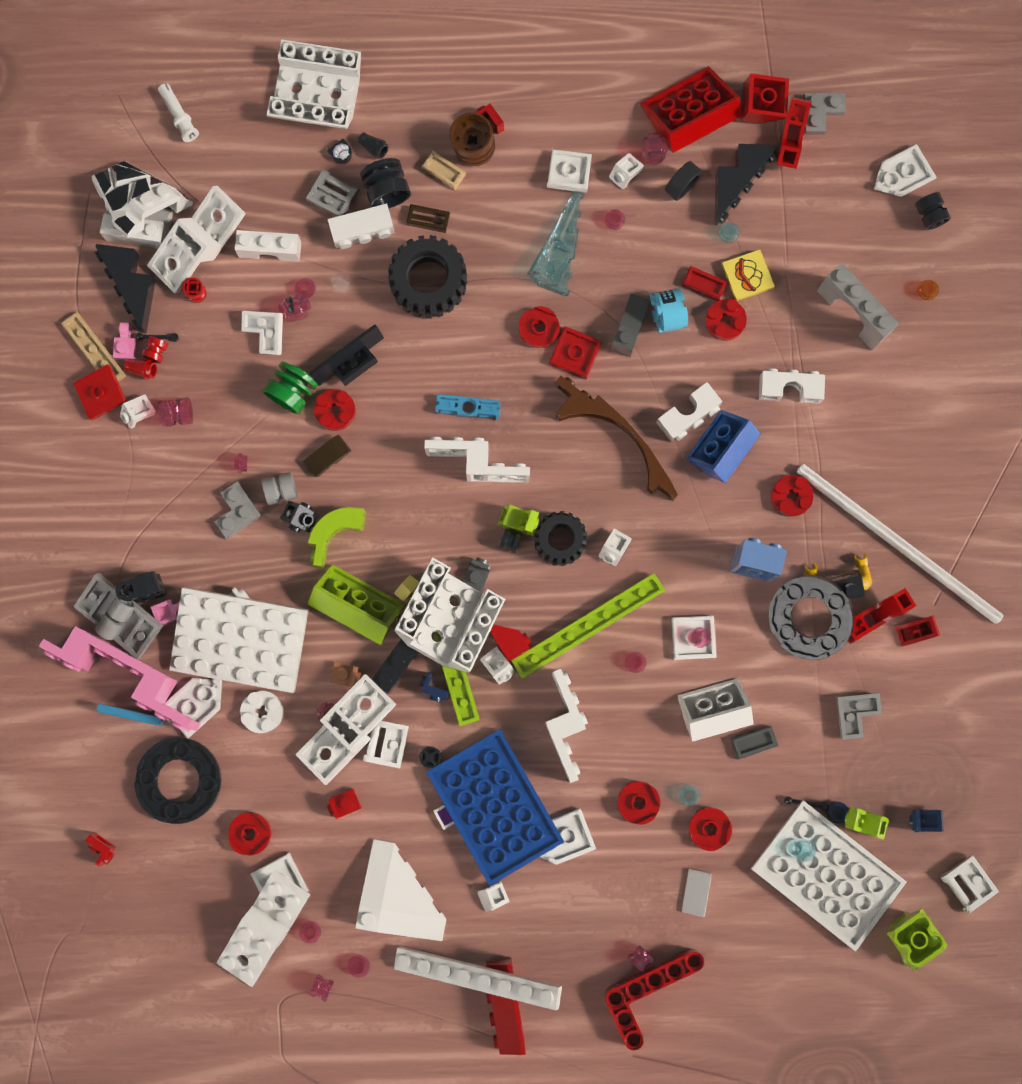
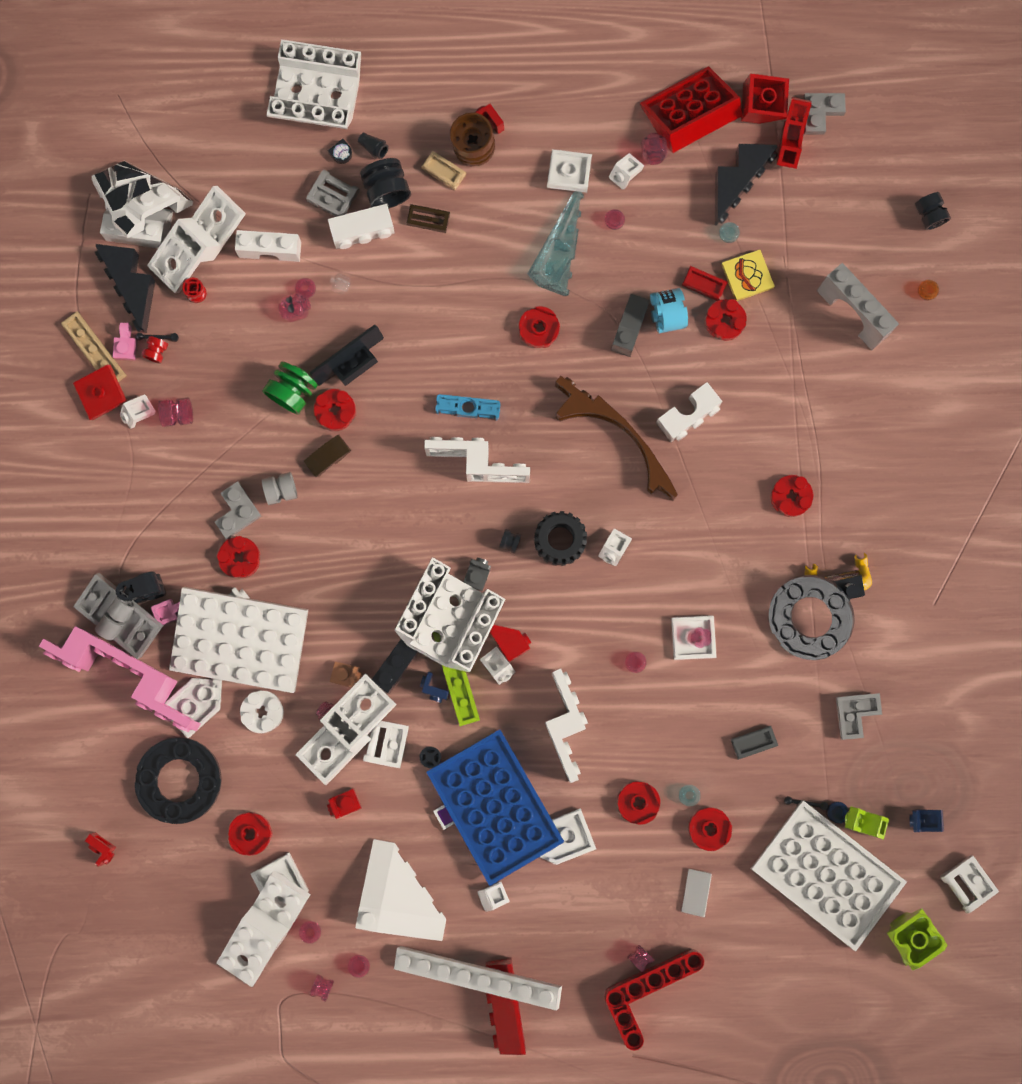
(129, 714): dark azure tile -> none
(142, 368): red cone -> none
(181, 119): white pin -> none
(227, 555): none -> red plate
(240, 463): clear pink plate -> none
(269, 327): white plate -> none
(299, 516): black brick -> none
(334, 522): lime arch -> none
(355, 604): lime slope -> none
(406, 588): light yellow piece -> none
(427, 251): black tyre -> none
(519, 520): lime brick -> none
(575, 352): red tile -> none
(588, 626): lime plate -> none
(683, 180): black tyre -> none
(715, 709): white slope -> none
(723, 445): blue slope -> none
(758, 560): medium blue brick -> none
(804, 850): clear light blue plate -> none
(810, 385): white arch -> none
(881, 613): red arch -> none
(900, 544): white axle -> none
(904, 172): white tile -> none
(917, 631): red slope -> none

